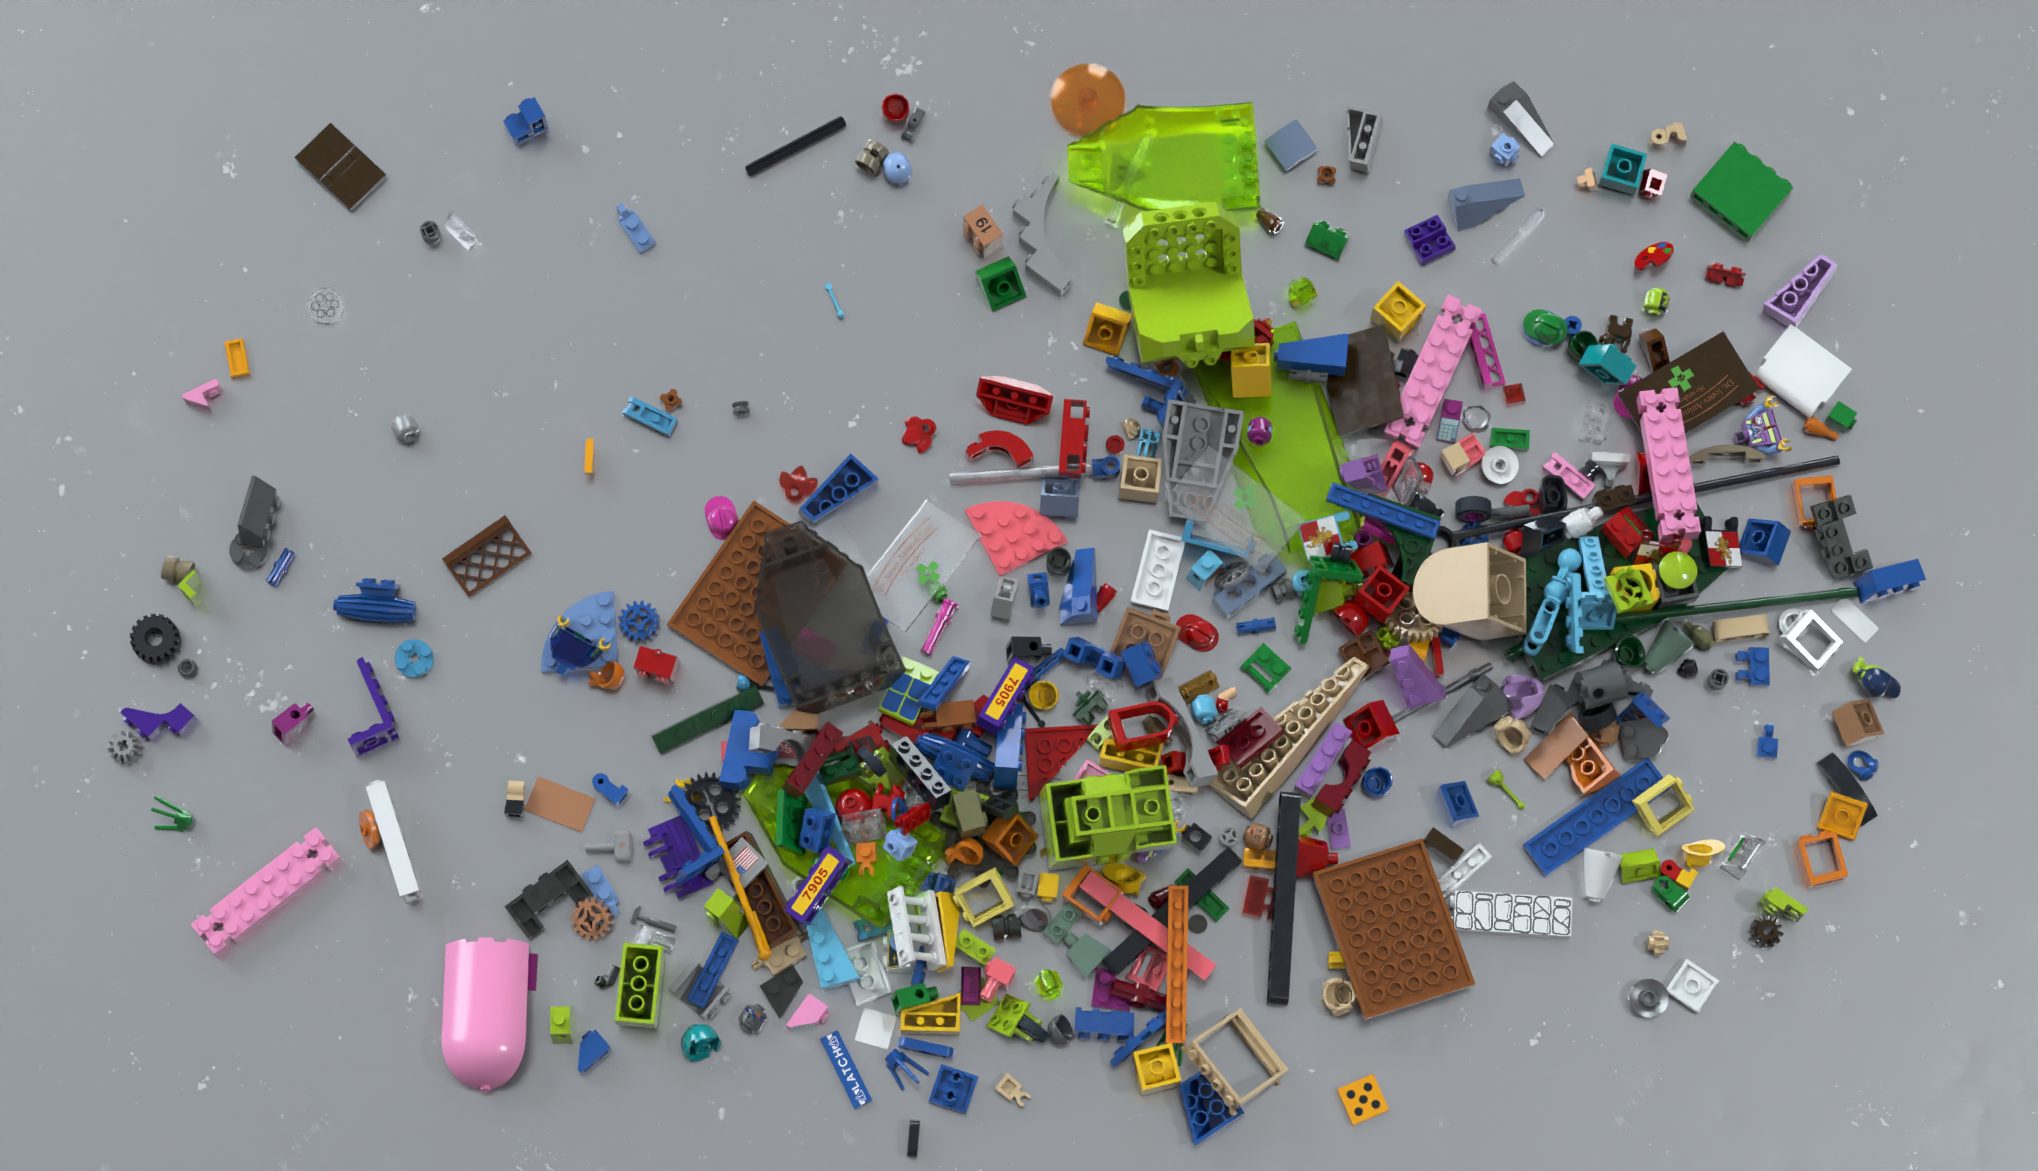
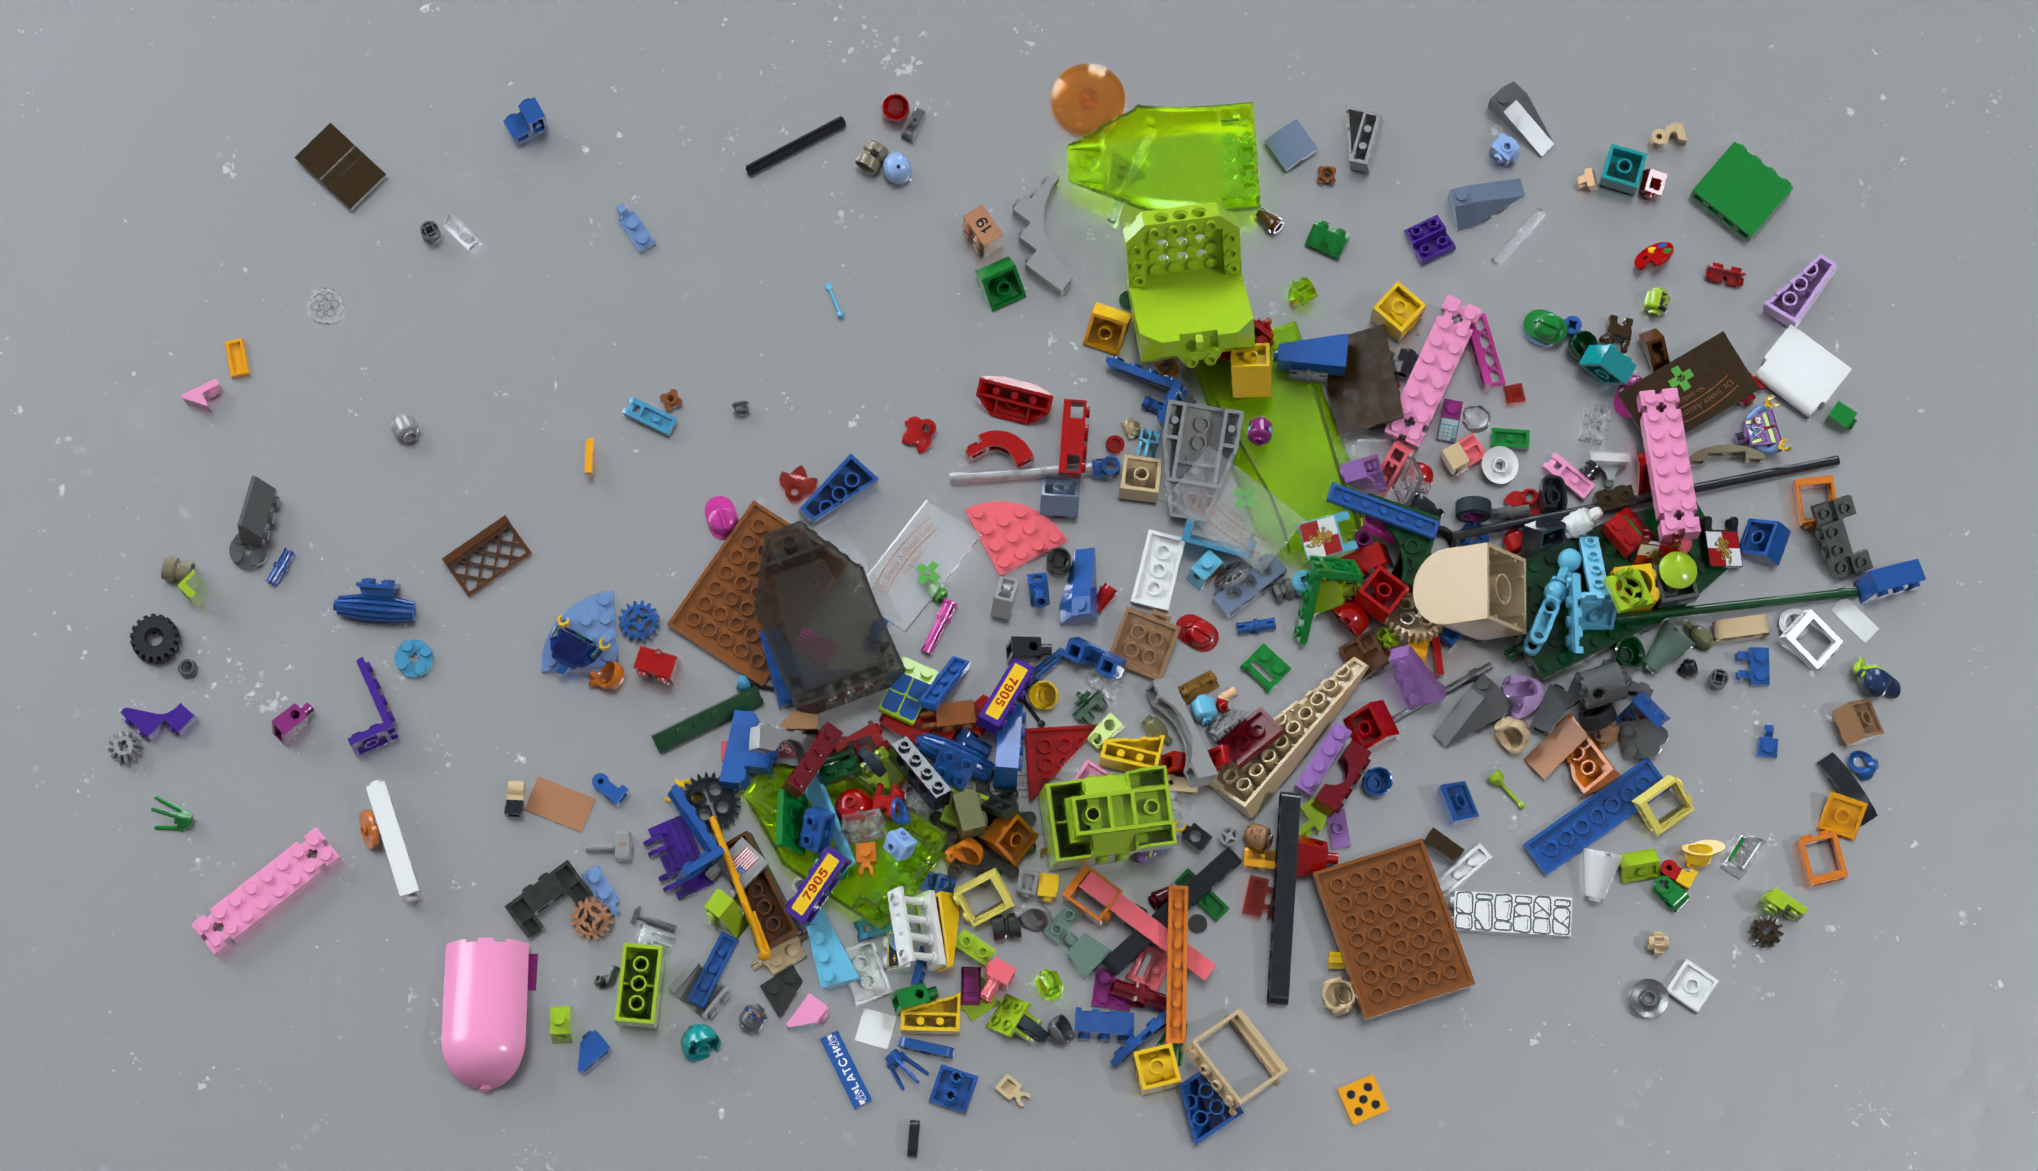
(915, 817): red hinge -> none
(1122, 743): red window -> none
(1124, 877): yellow piece -> none
(1141, 663): blue brick -> none
(1341, 553): black wheel -> none
(1816, 427): orange cone -> none

